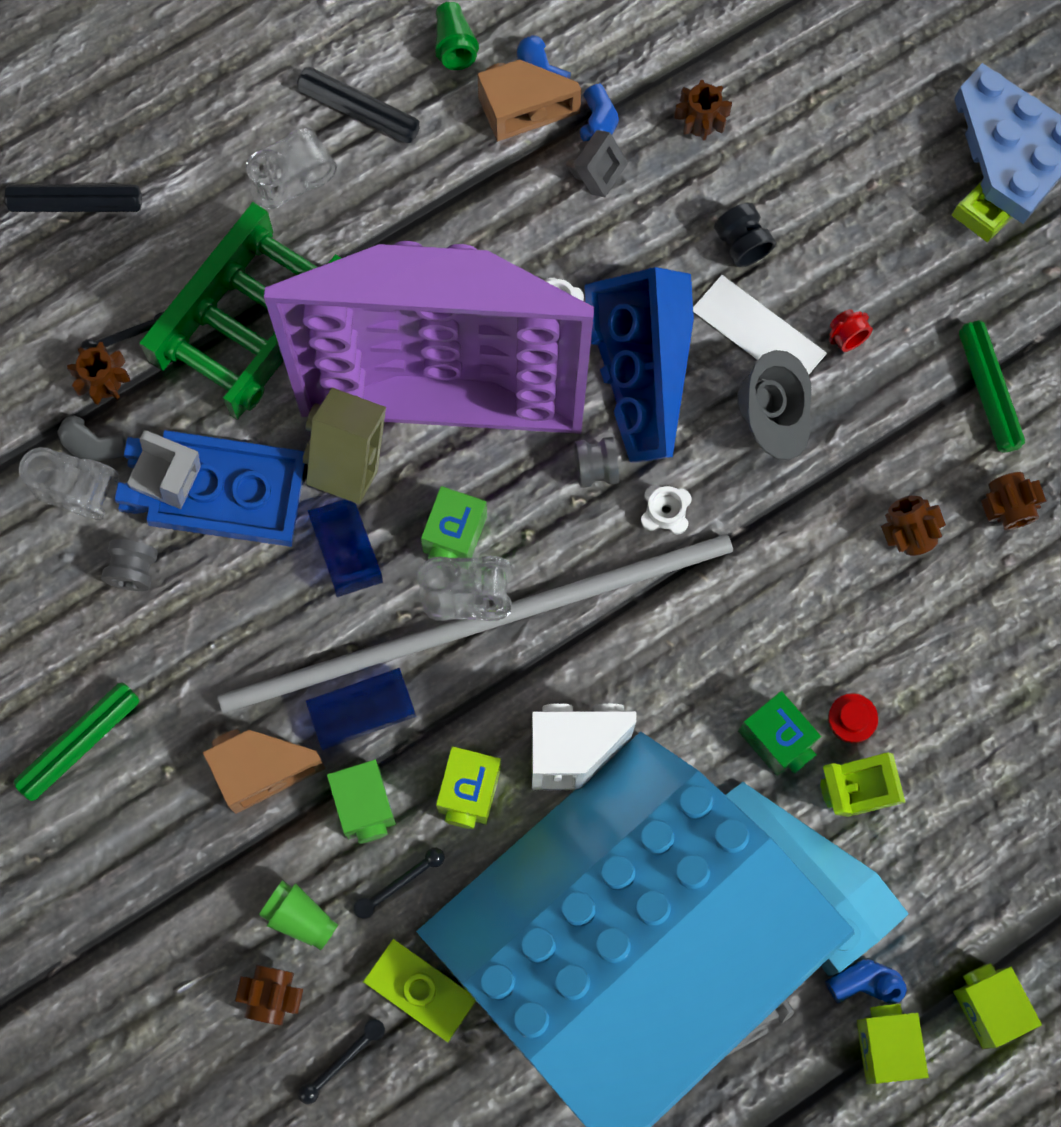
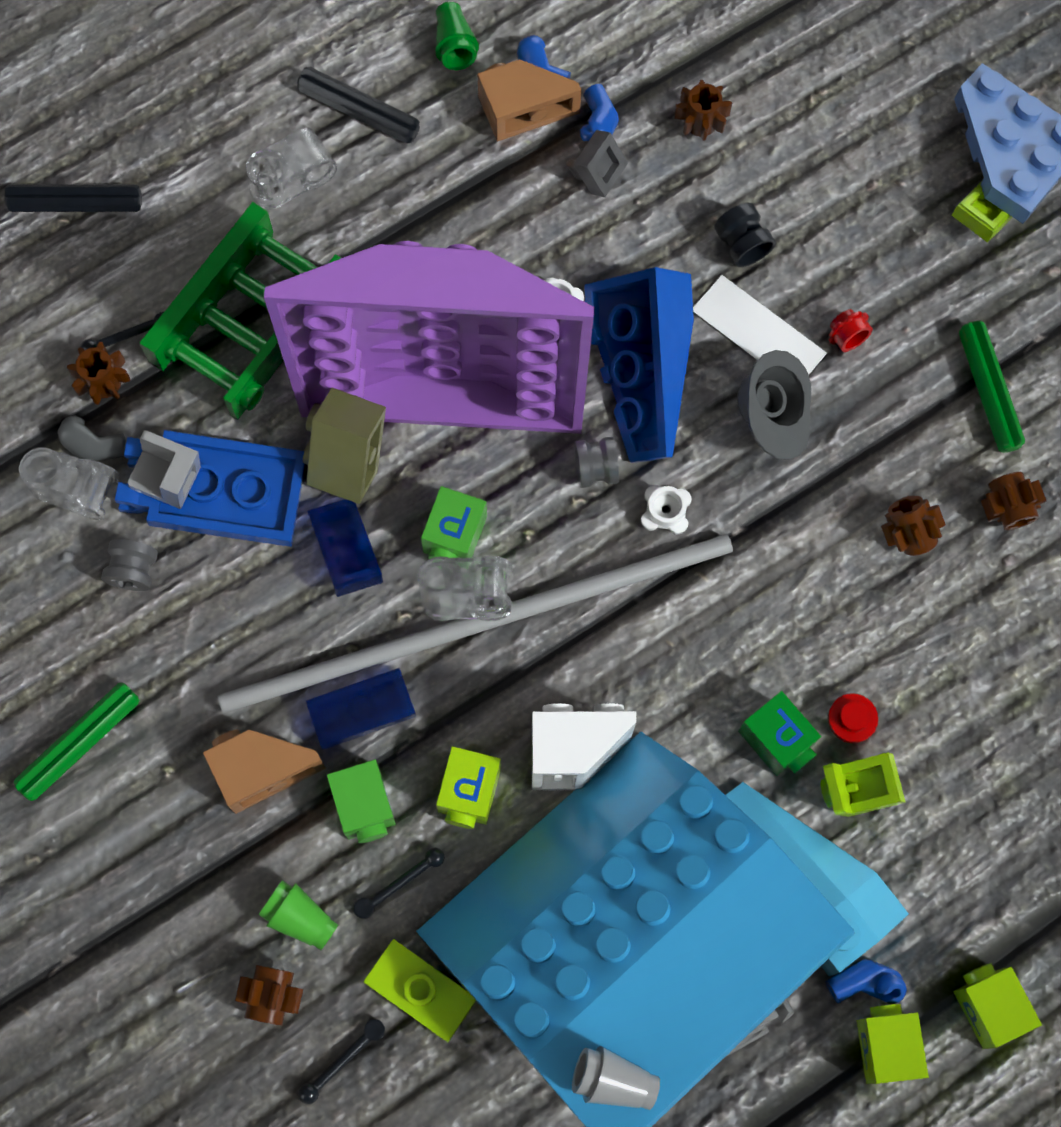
(612, 1080): none -> light grey cone

